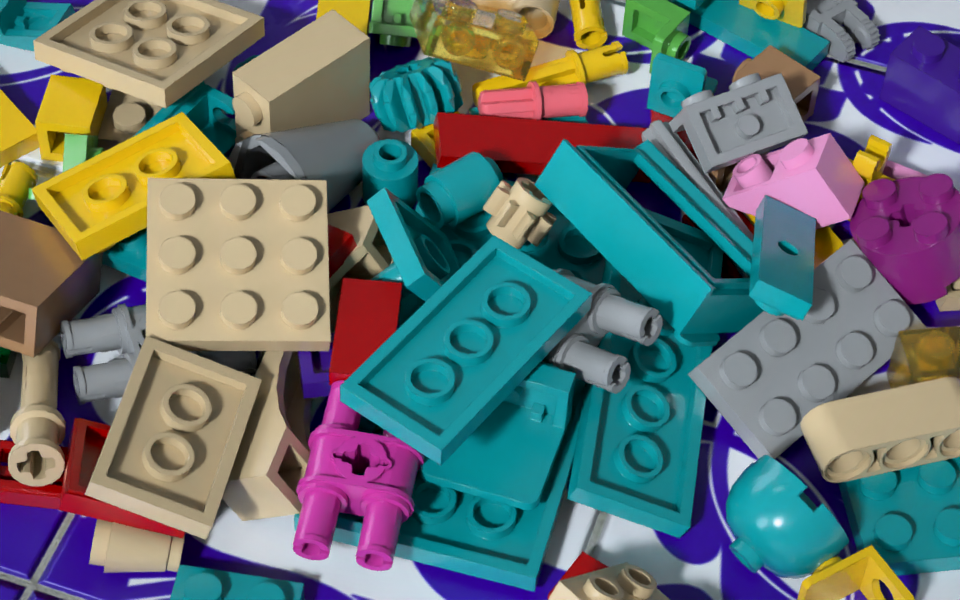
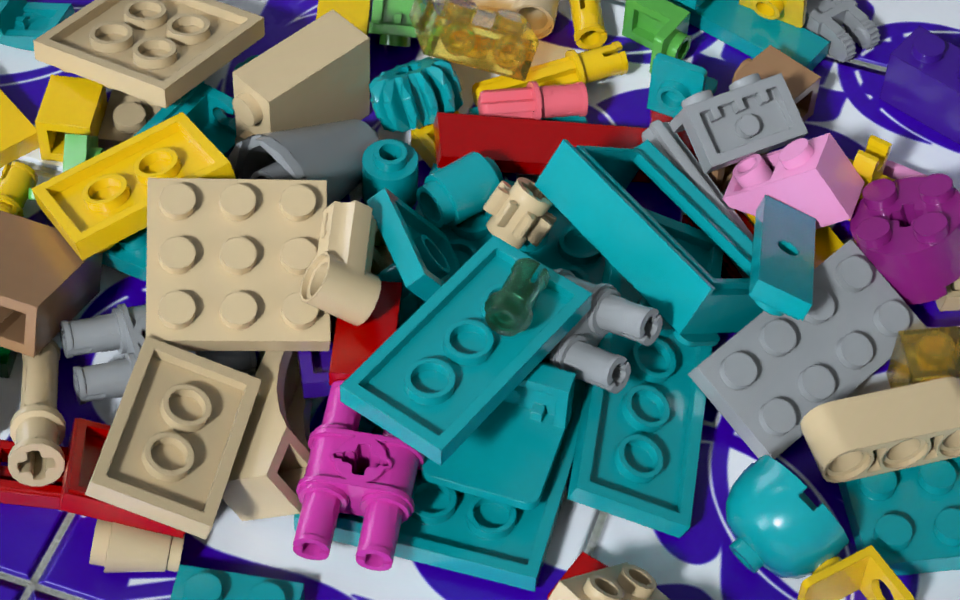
(341, 274): none -> tan piece
(511, 307): none -> clear green pin

